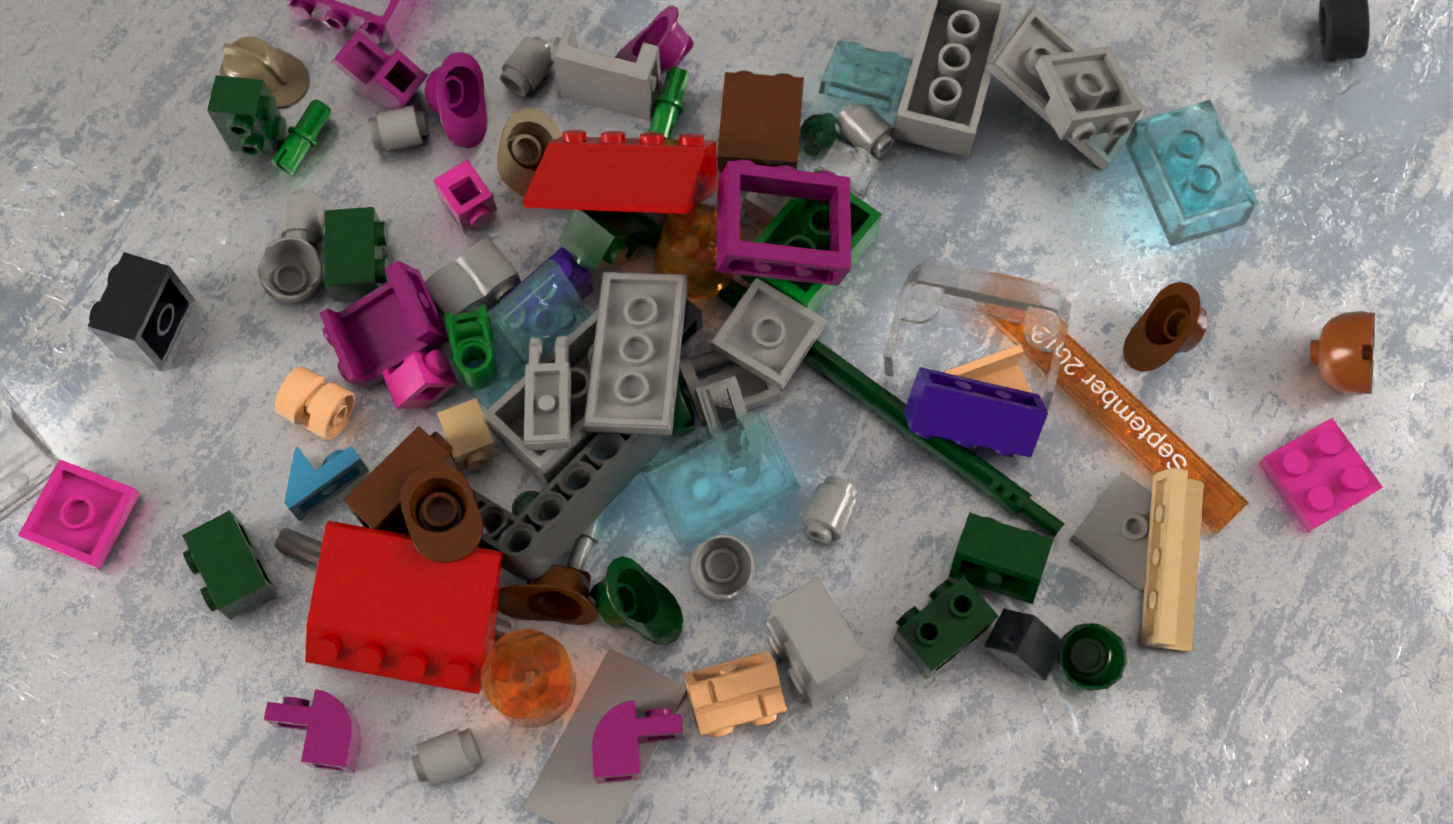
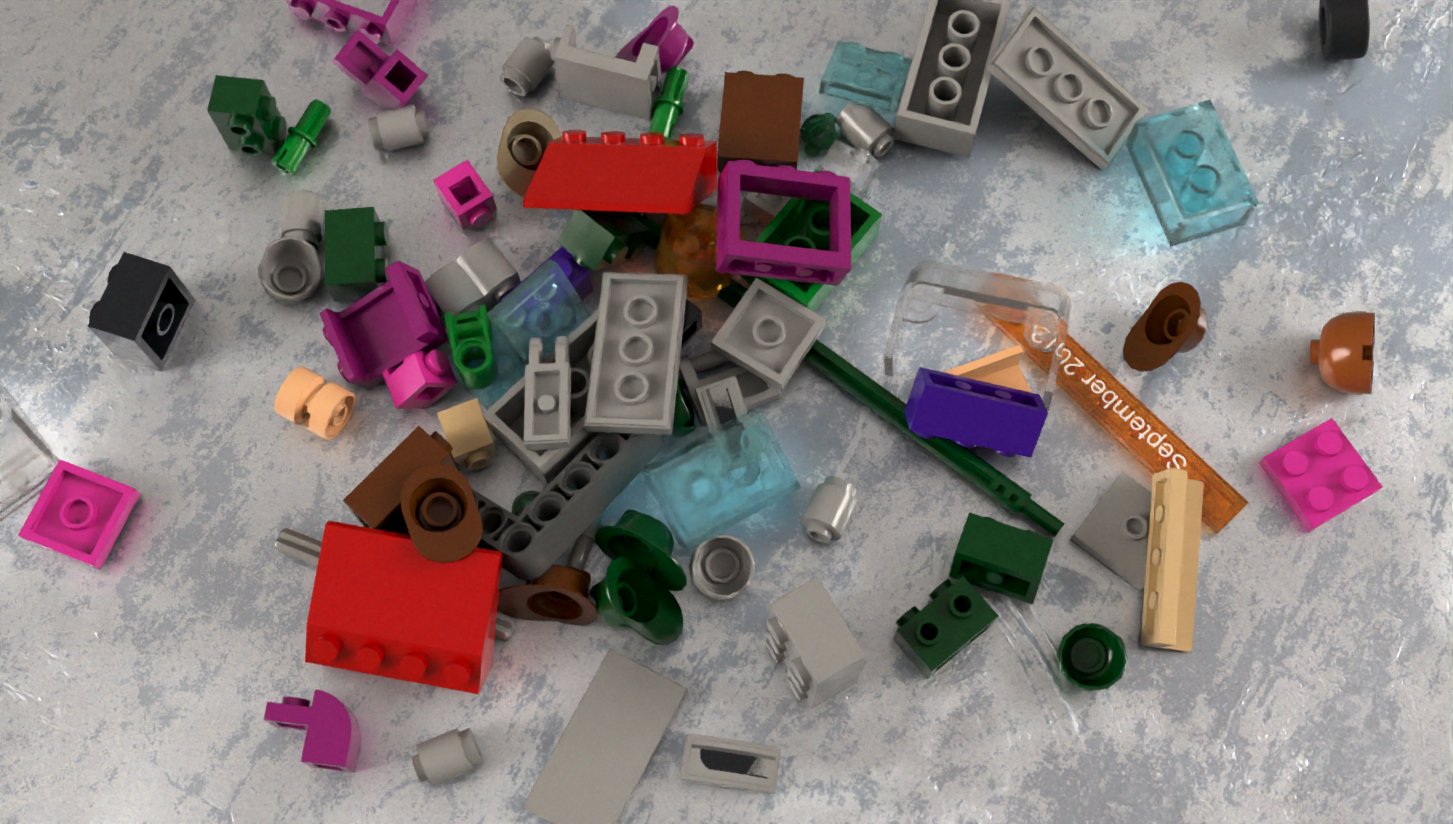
(227, 565): dark green brick -> none
(256, 59): dark tan piece -> none
(312, 488): dark azure slope -> none
(458, 99): magenta piece -> none
(505, 676): clear orange brick -> none
(619, 739): magenta brick -> none
(645, 542): none -> dark green piece
(730, 763): none -> light grey slope
(735, 694): light nougat brick -> none
(1024, 644): black brick -> none
(1087, 94): light grey plate -> none

